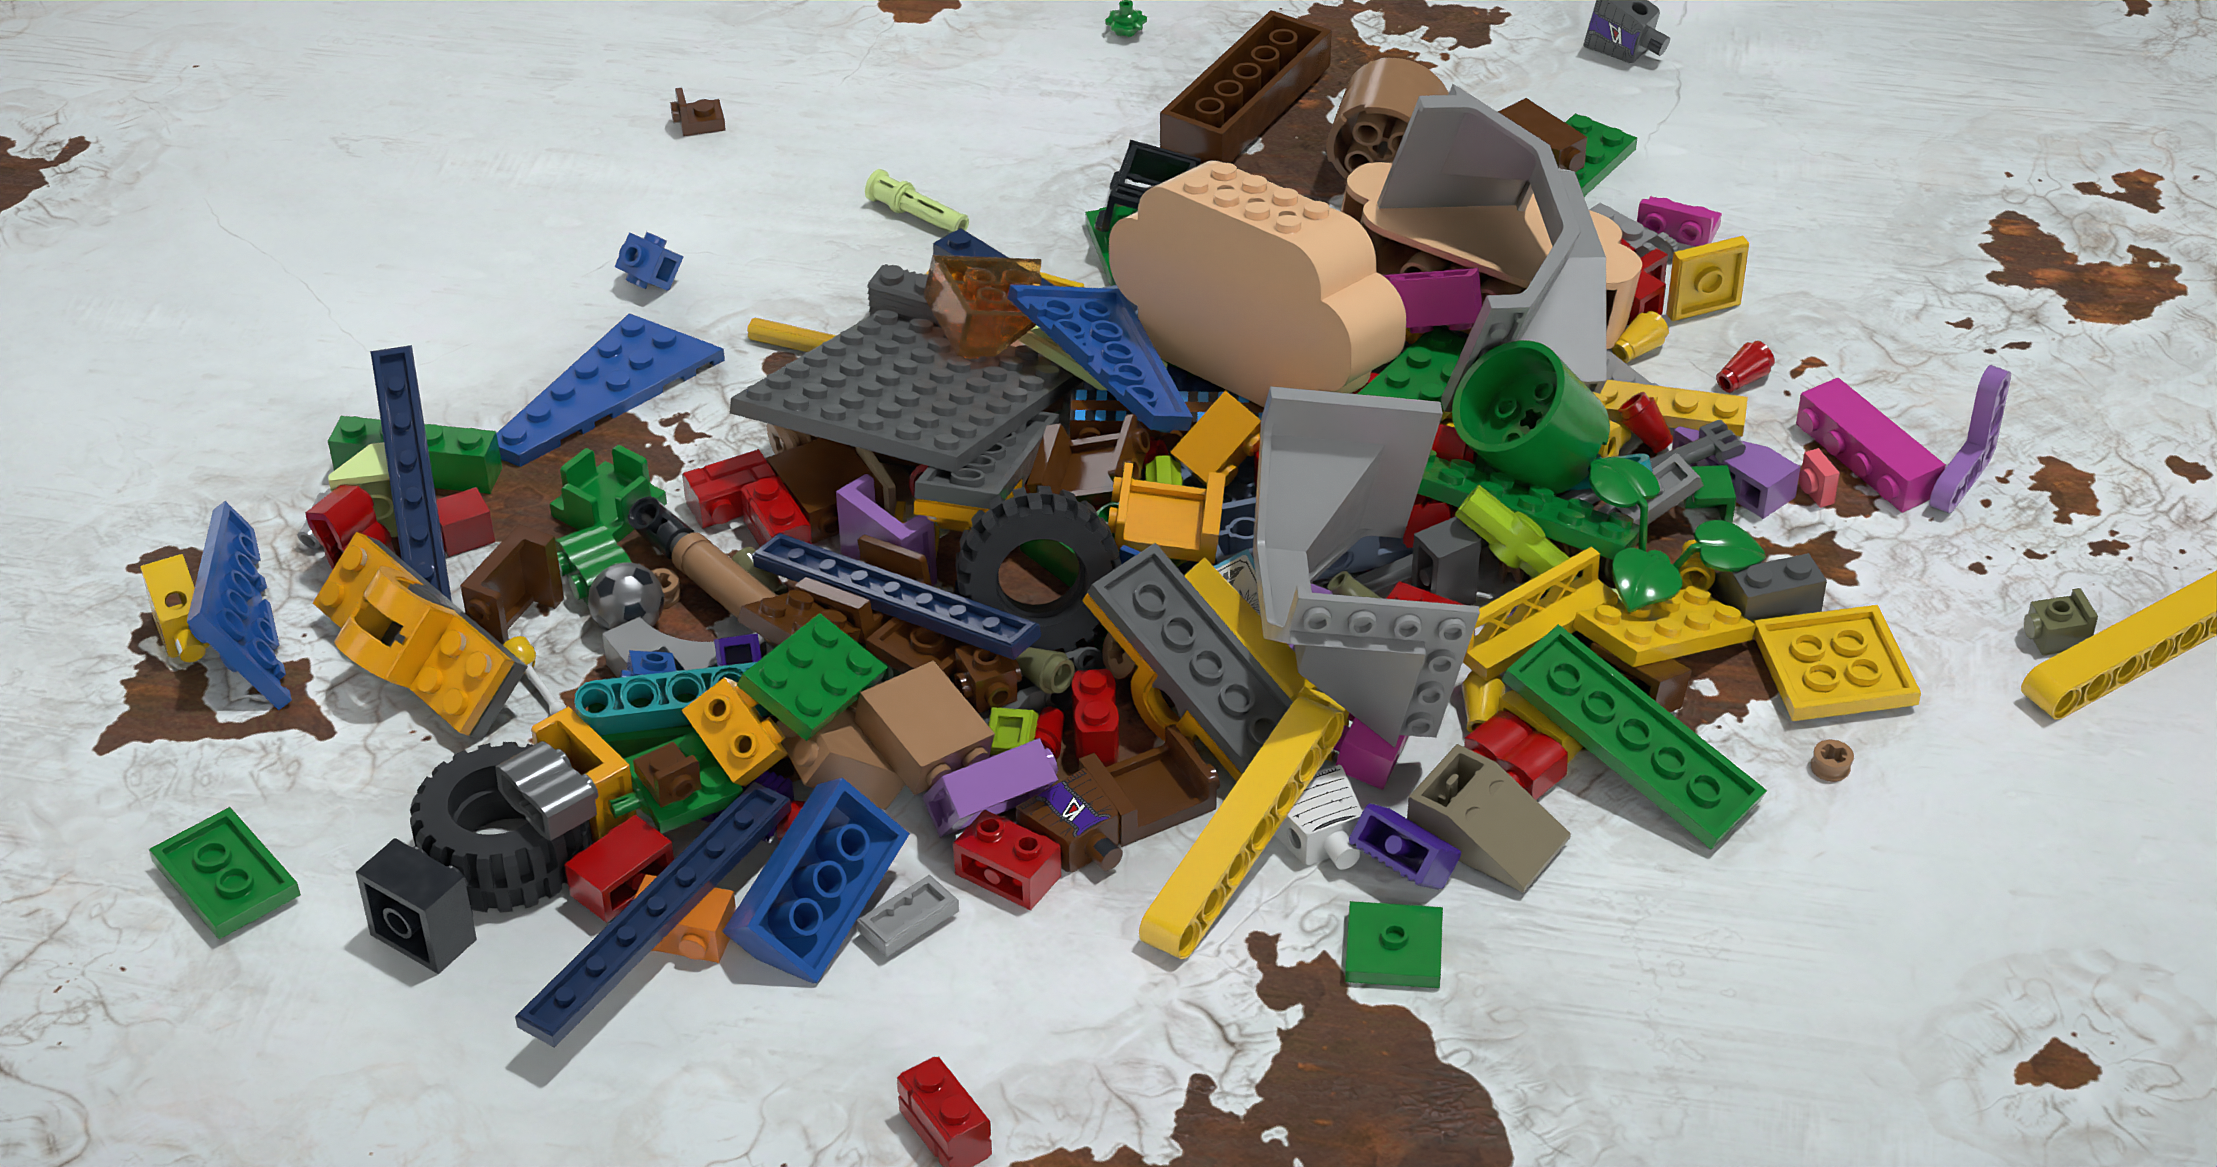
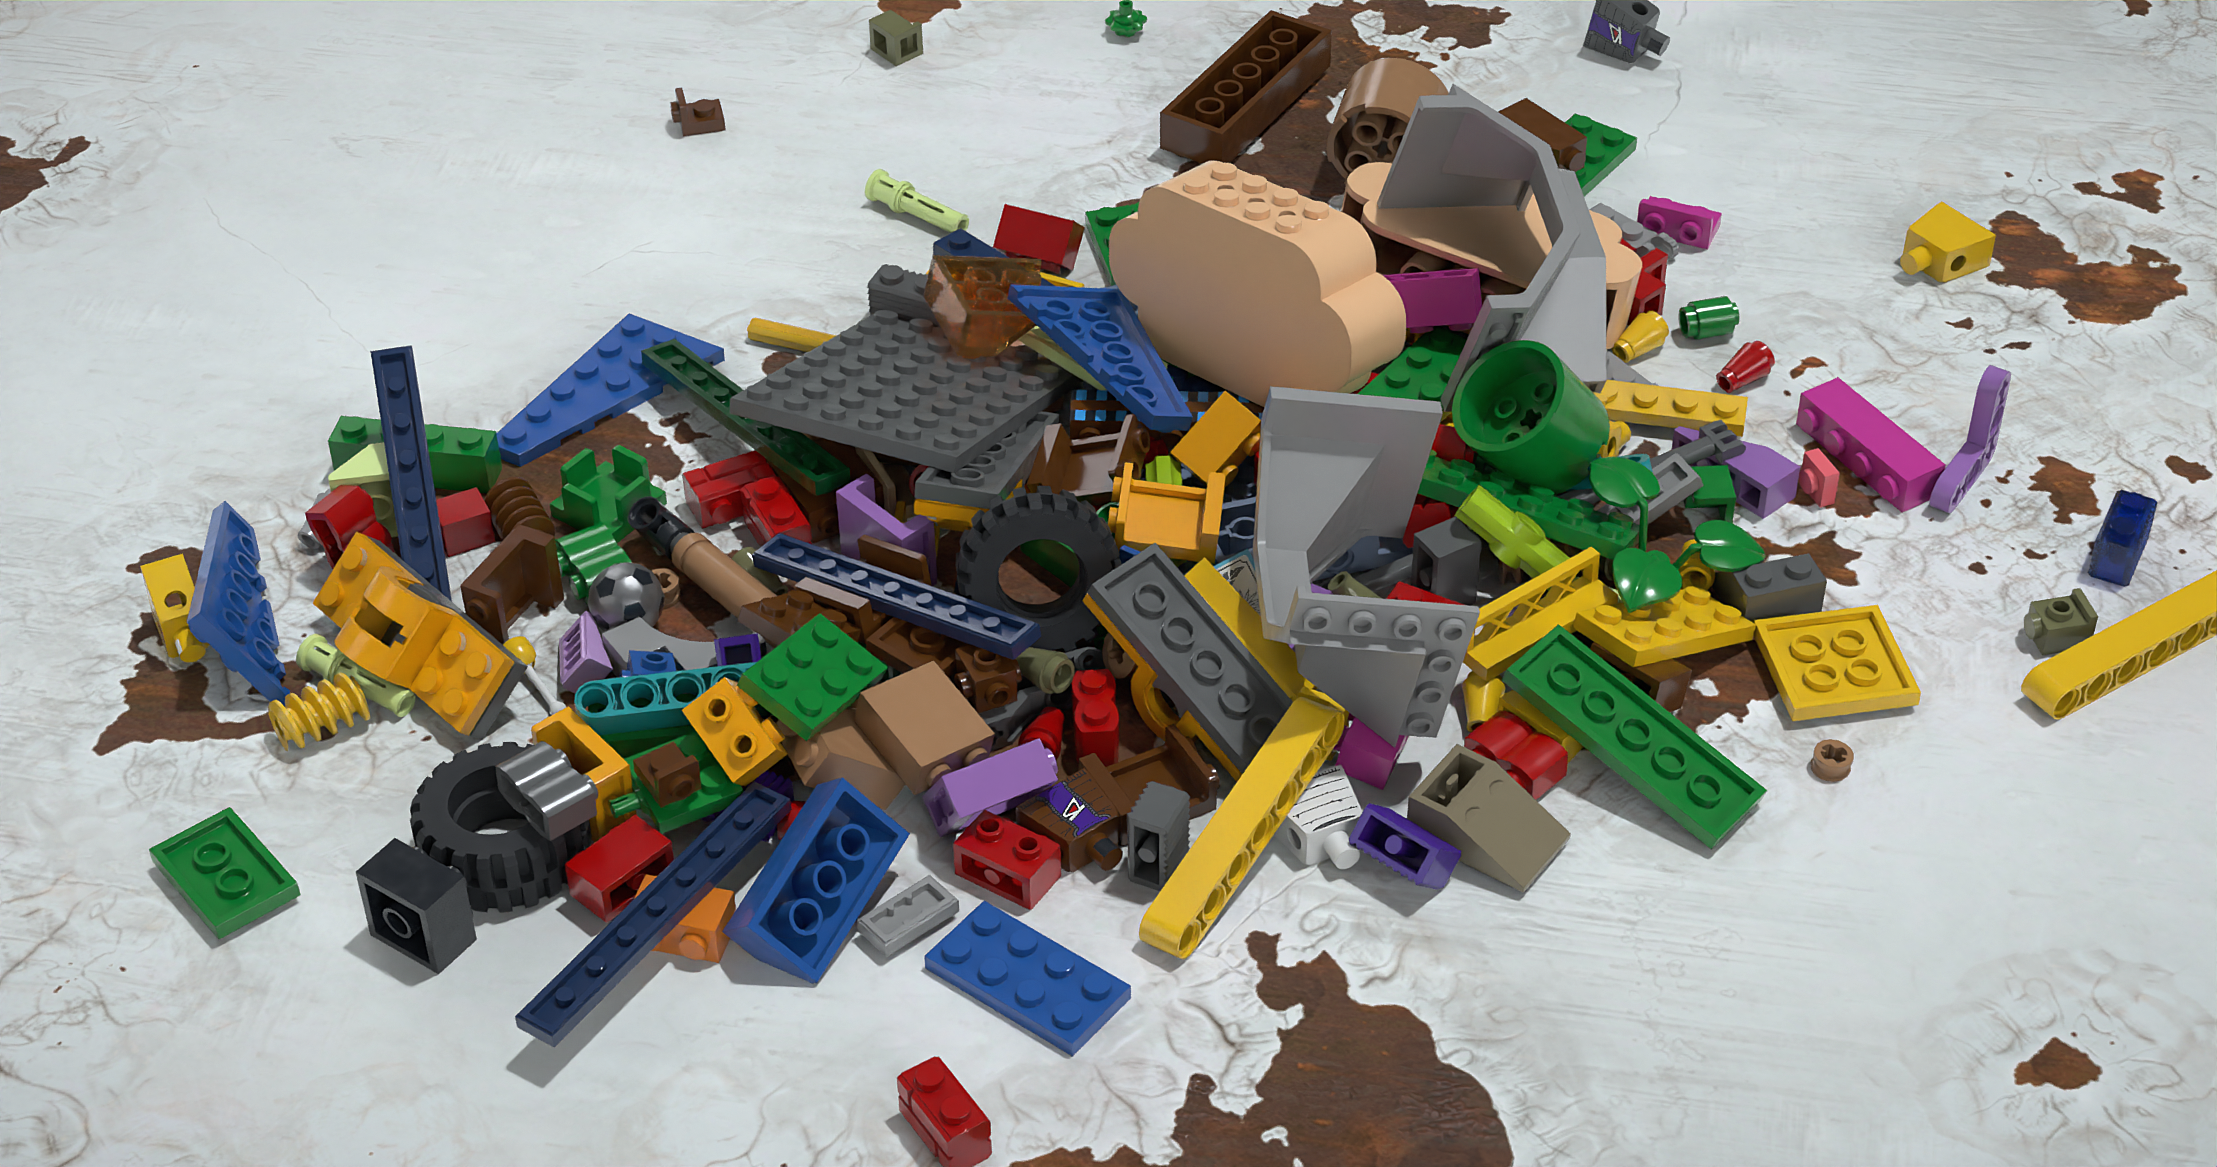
(318, 710): none -> yellow piece
(331, 661): none -> yellowish green pin
(516, 503): none -> reddish brown piece
(582, 654): none -> lavender slope
(648, 261): blue brick -> none
(712, 393): none -> dark green plate
(895, 37): none -> olive brick
(1011, 728): lime tile -> none
(1028, 978): none -> blue plate
(1039, 236): none -> red brick
(1141, 165): black piece -> none
(1157, 834): none -> dark grey brick
(1394, 944): green plate -> none
(1646, 421): red cone -> none
(1707, 278): yellow plate -> none
(1708, 318): none -> green brick
(1946, 245): none -> yellow torso
(2122, 537): none -> clear blue brick

